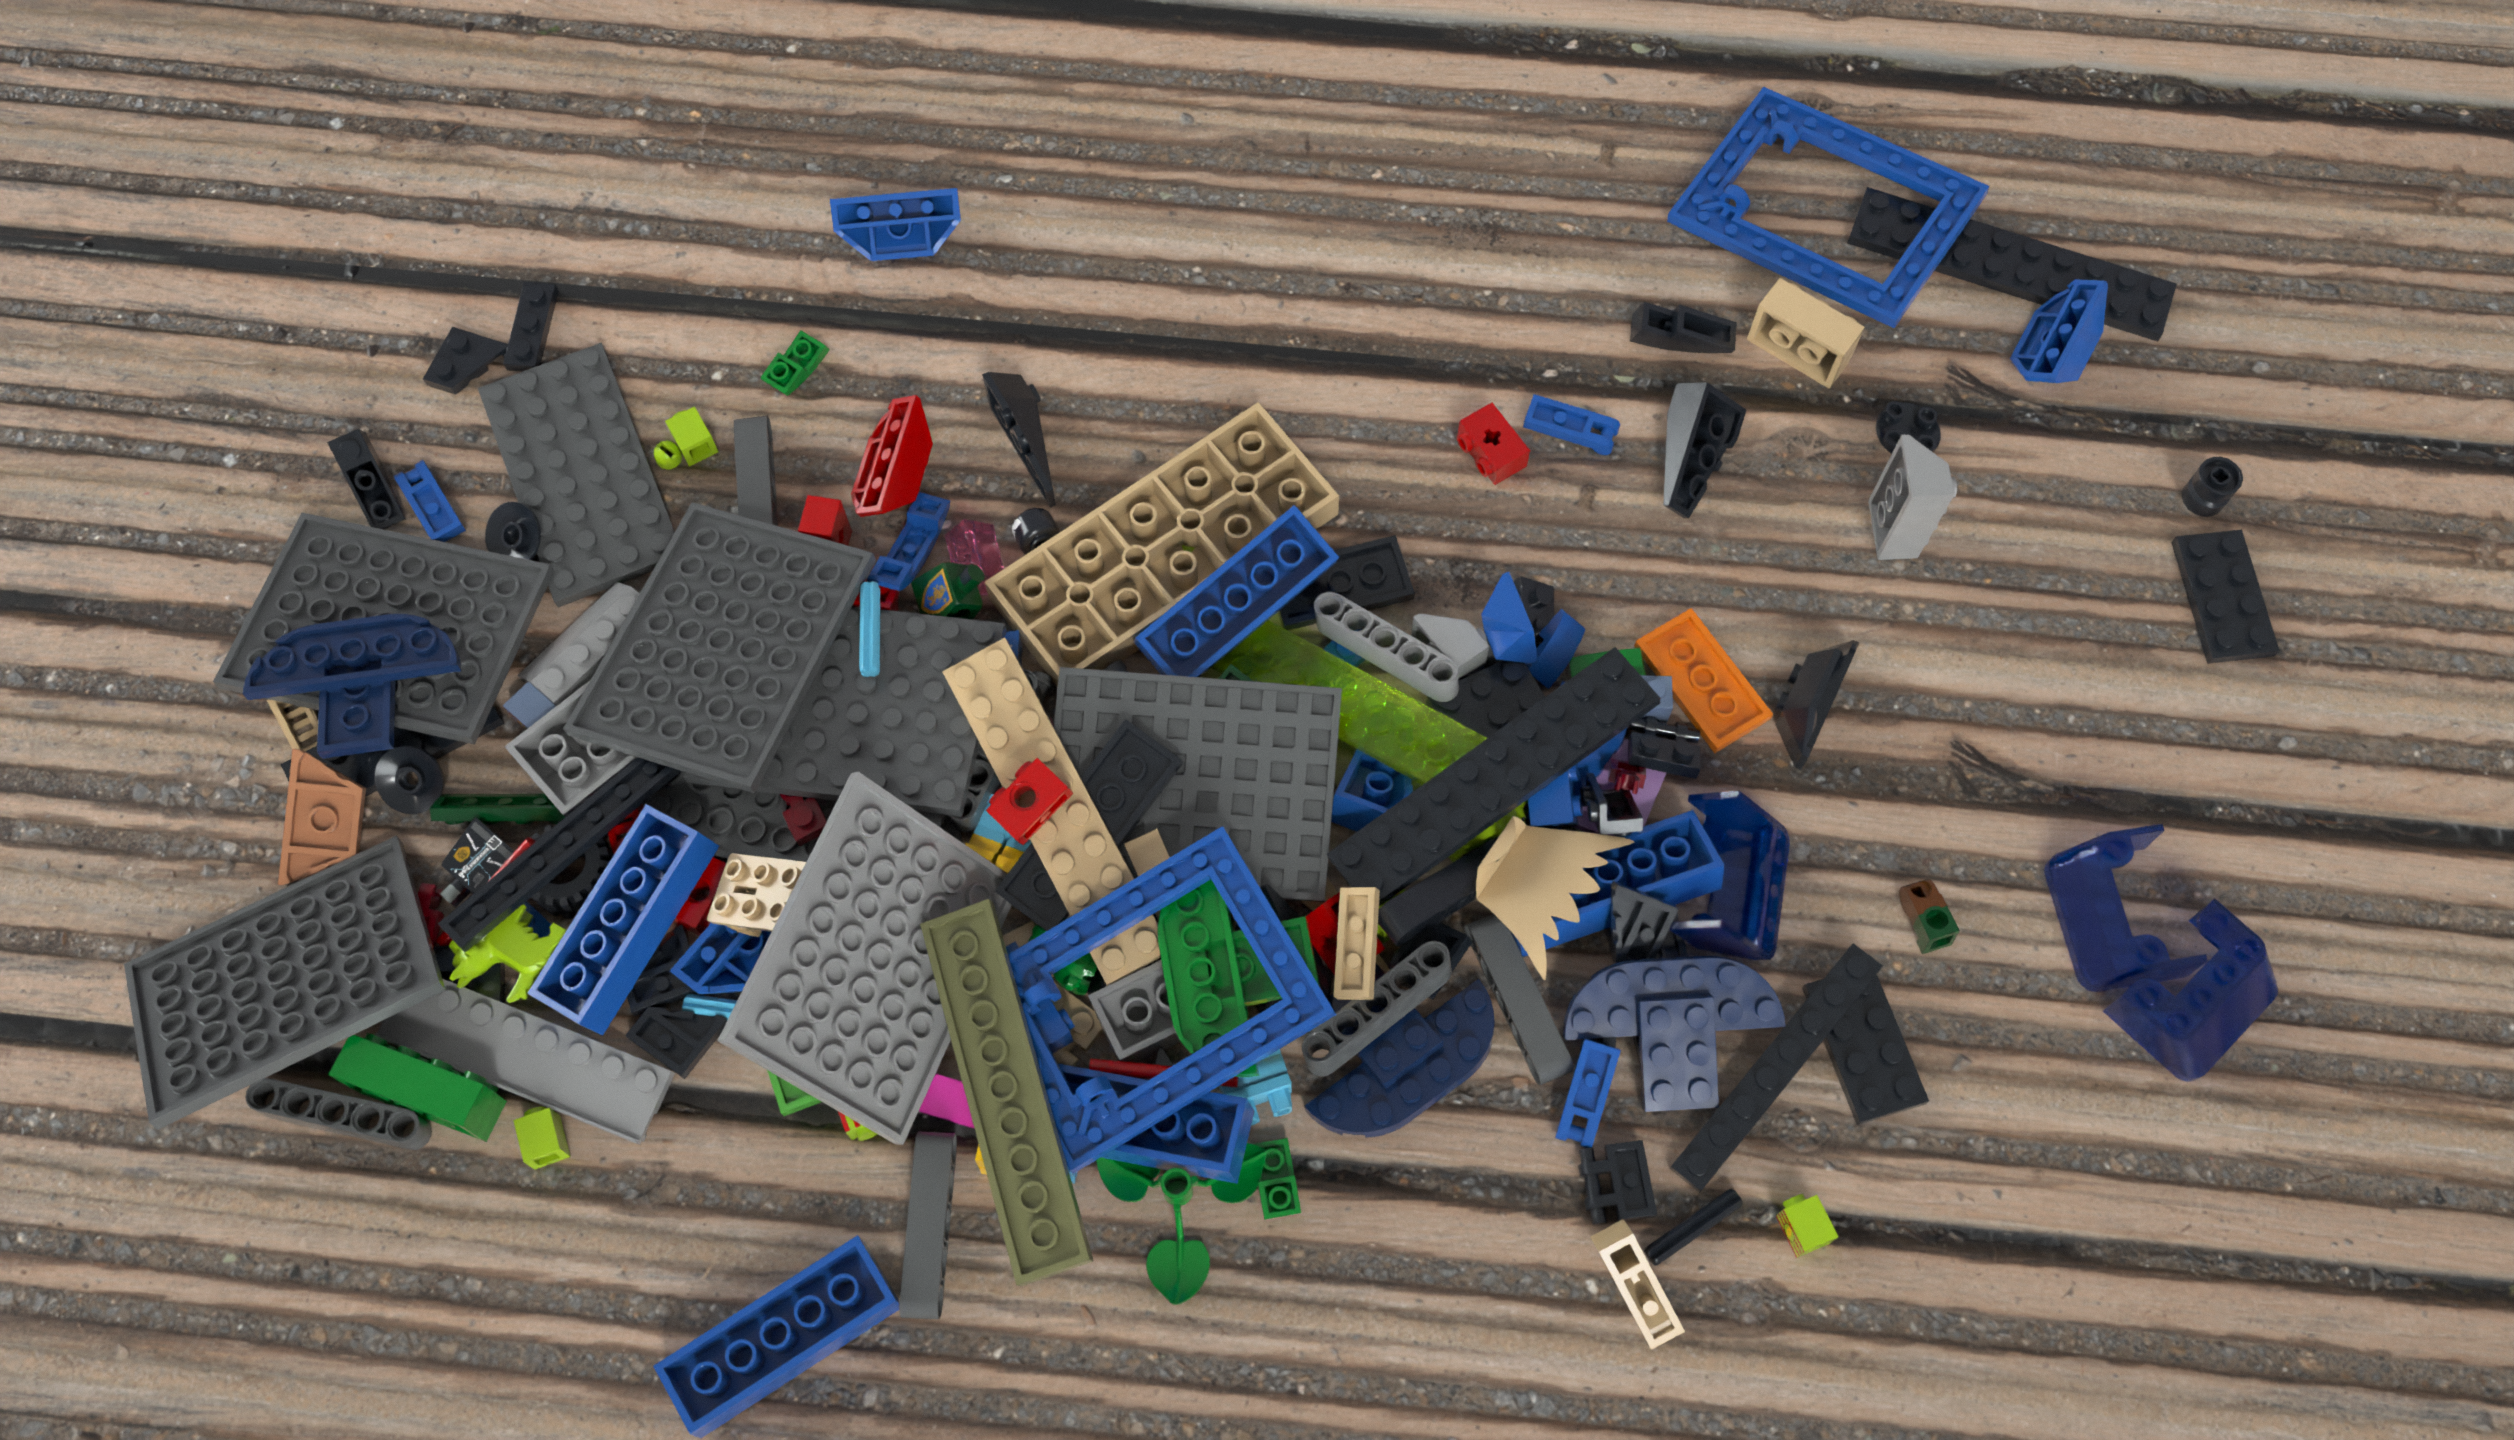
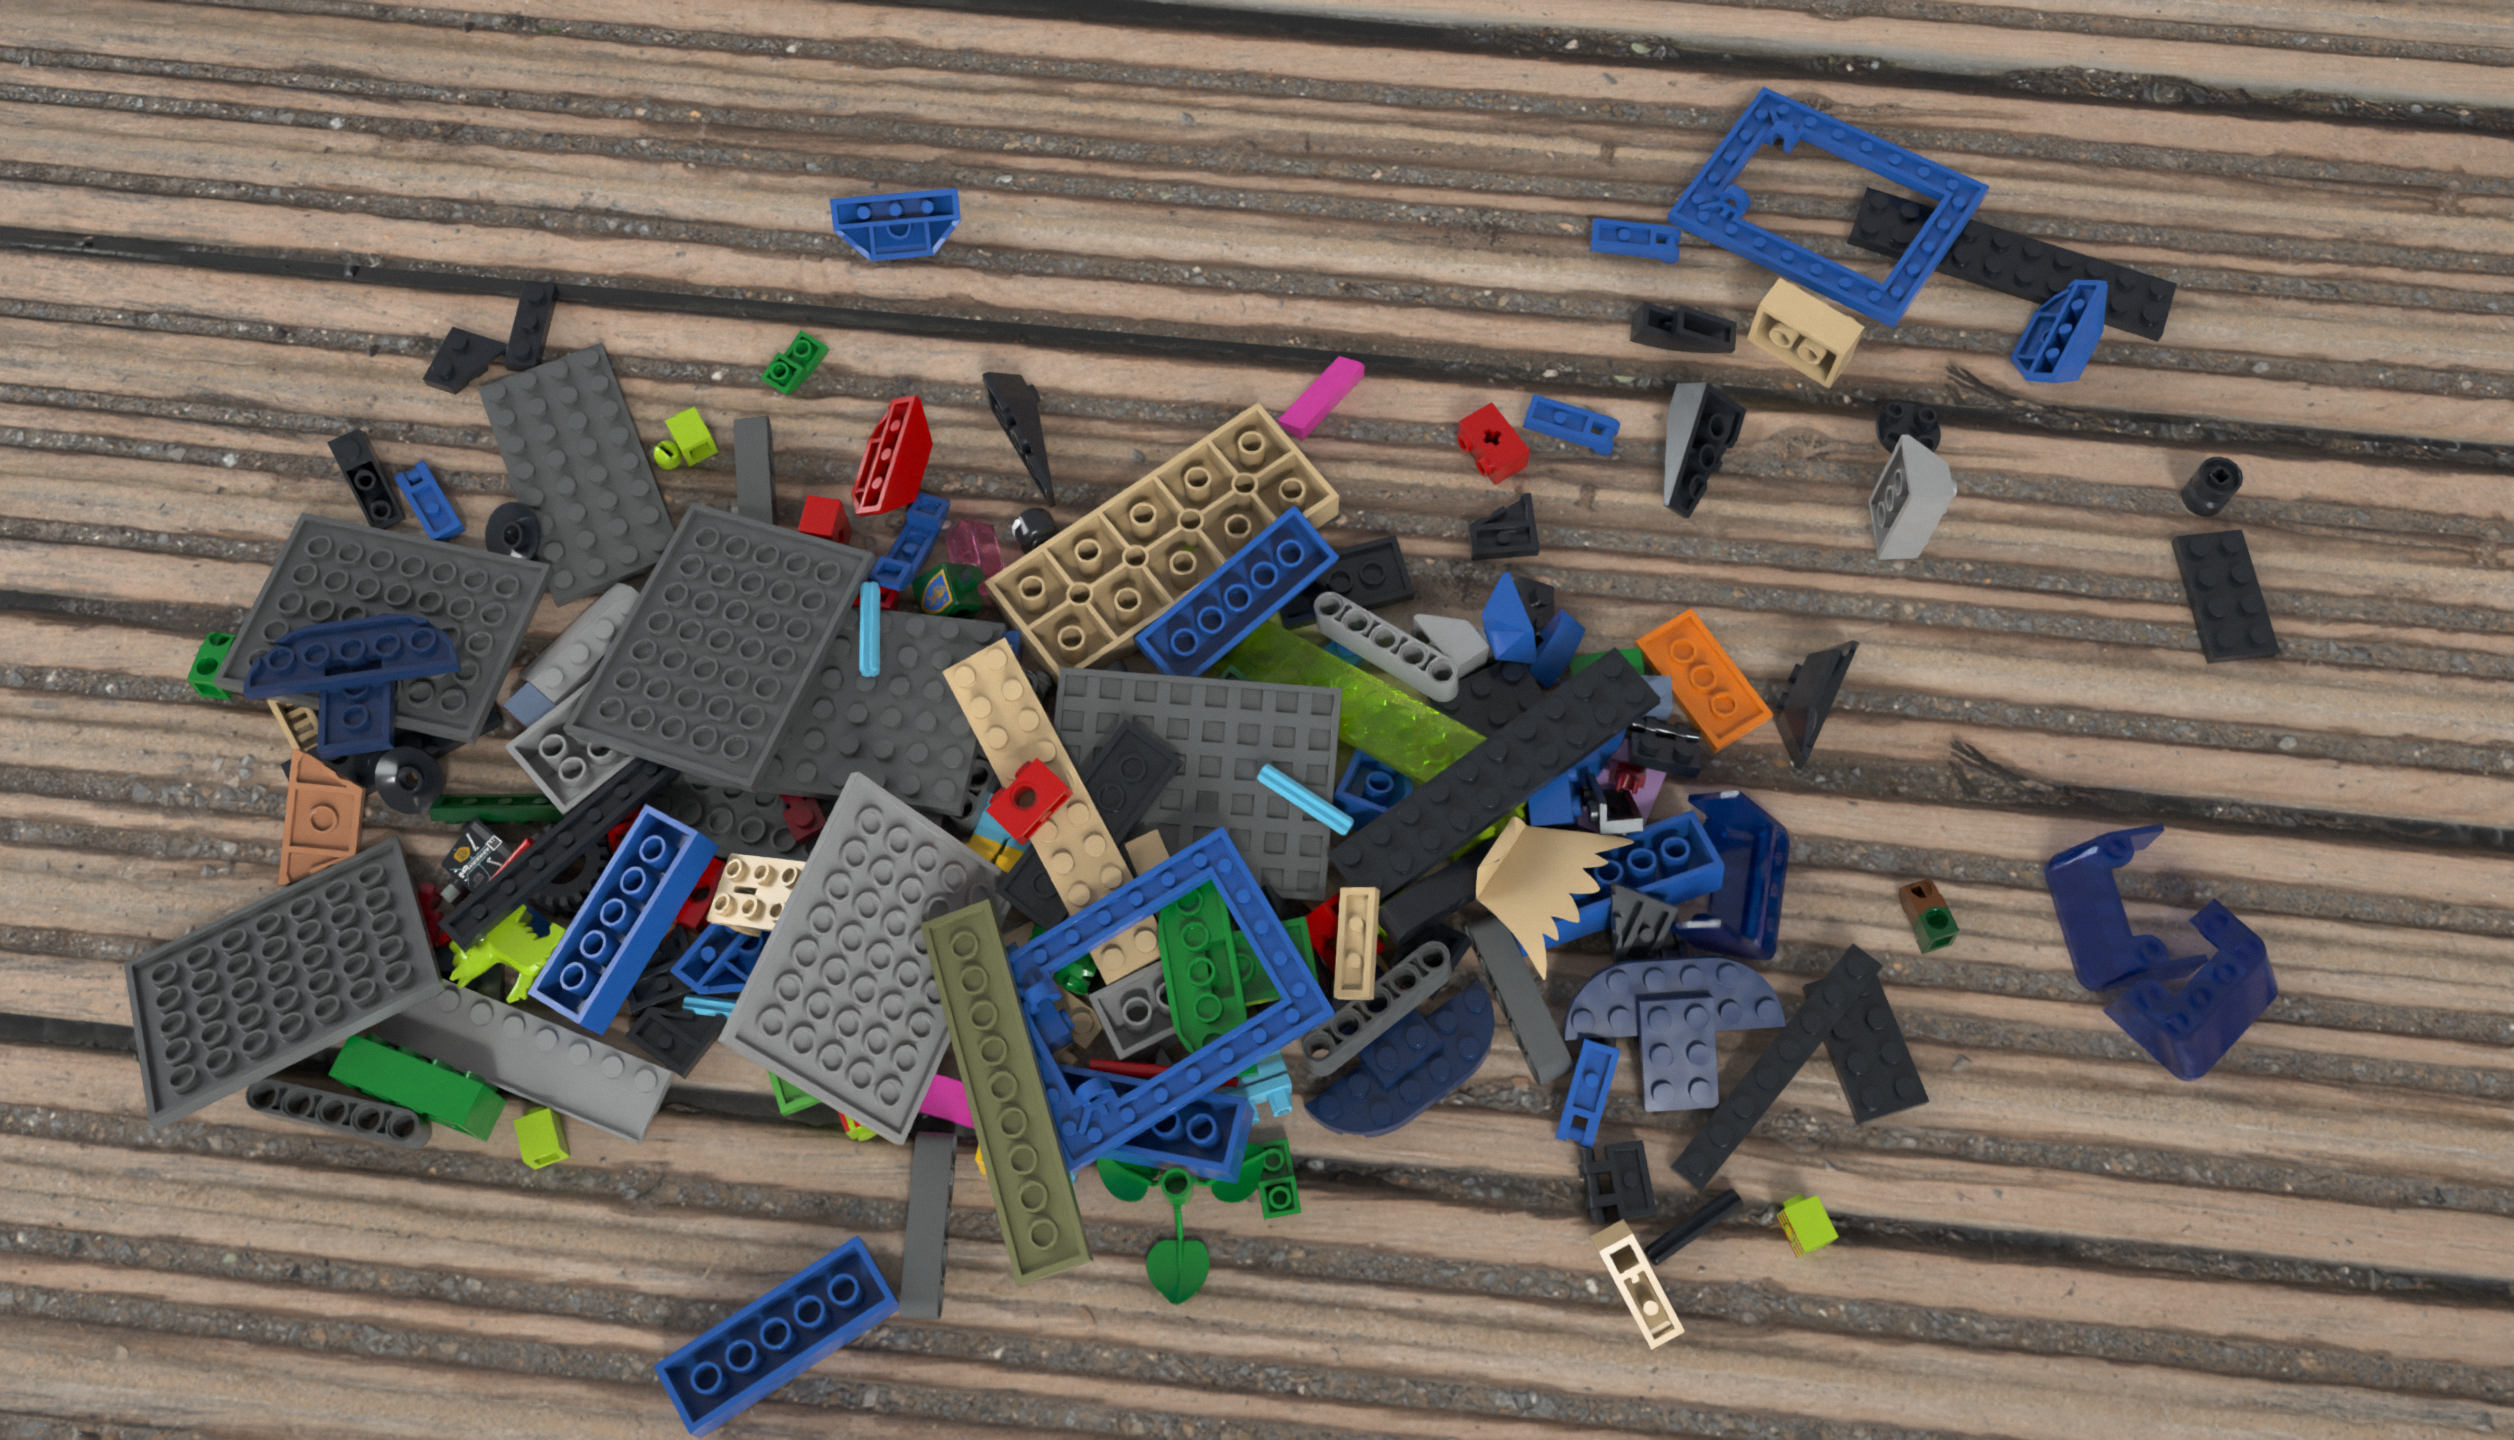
(207, 664): none -> green leg
(1305, 799): none -> medium azure axle
(1322, 397): none -> dark pink slope
(1505, 532): none -> black wing
(1635, 239): none -> blue plate

